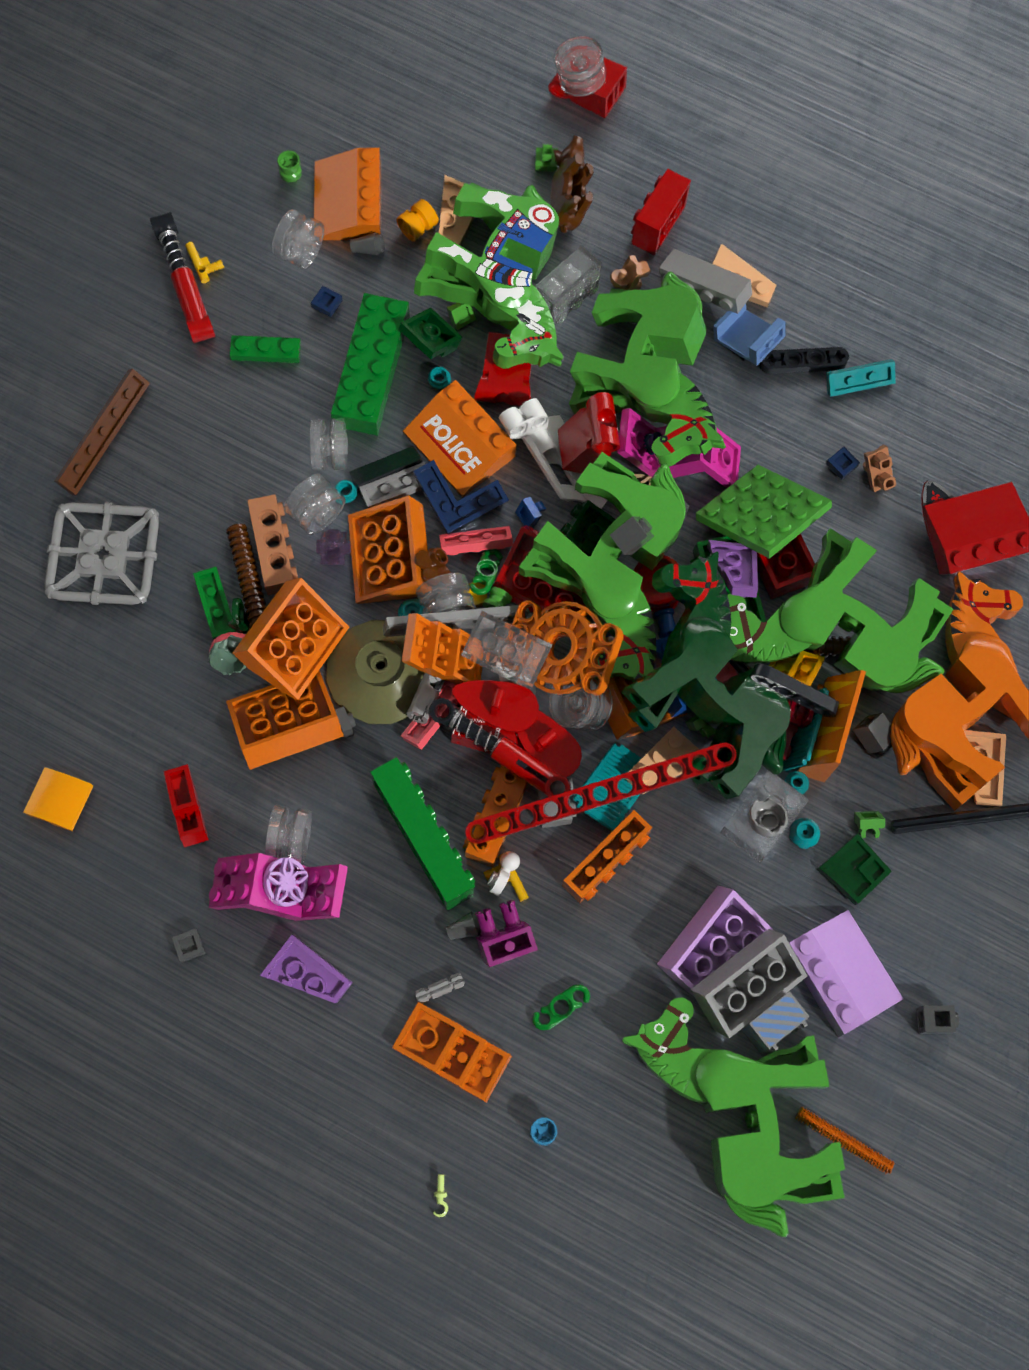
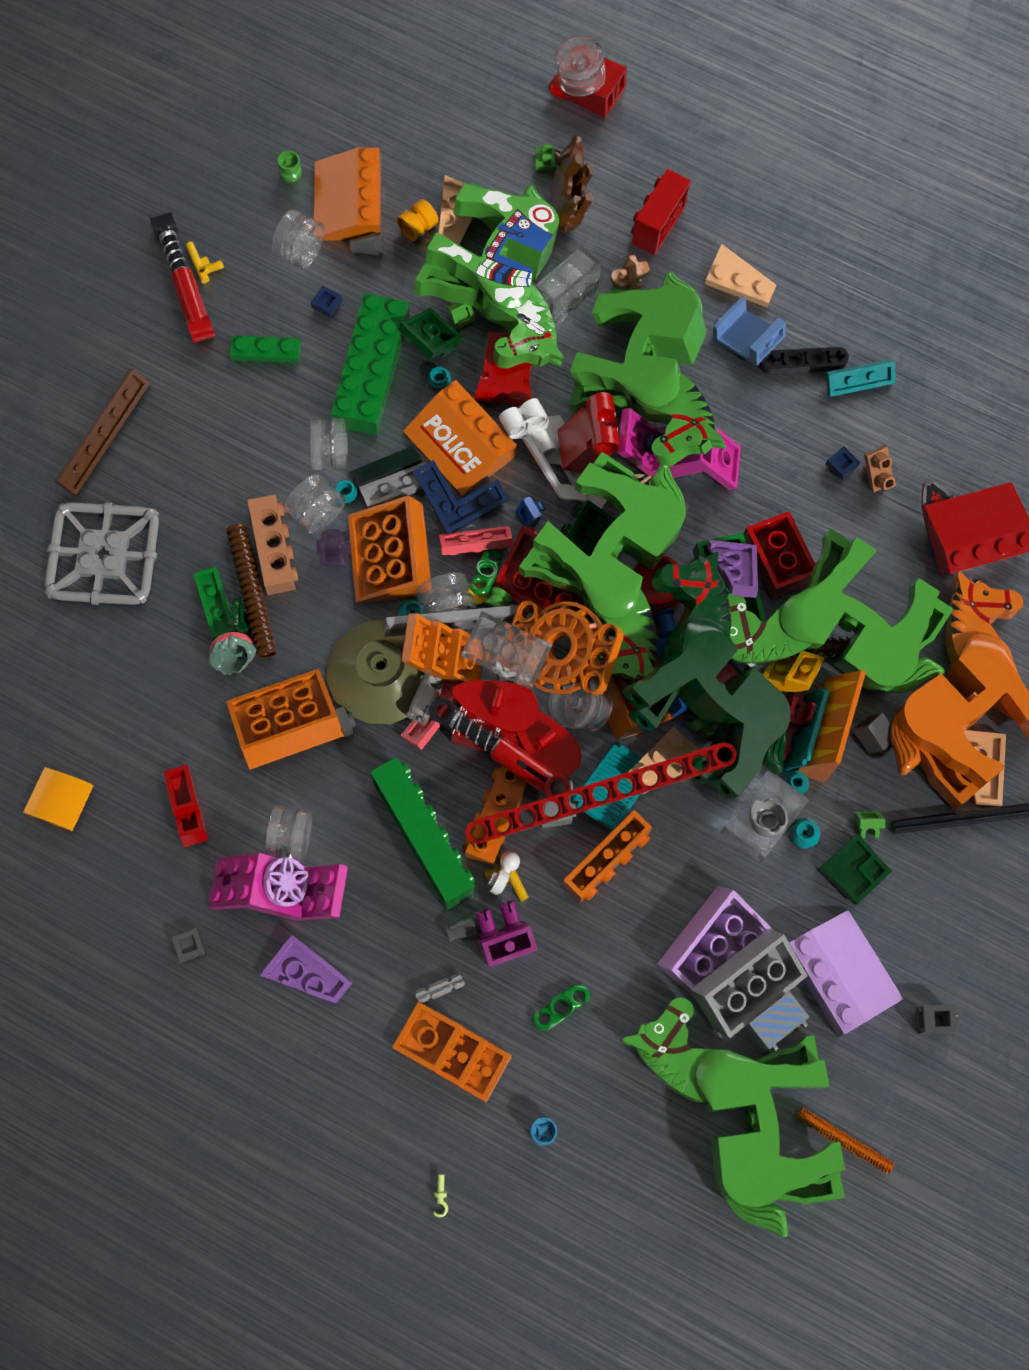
(291, 638): orange slope -> none
(432, 562): reddish brown plate -> none
(632, 535): dark grey brick -> none
(709, 281): light grey brick -> none
(763, 511): bright green plate -> none
(794, 690): black beam -> none

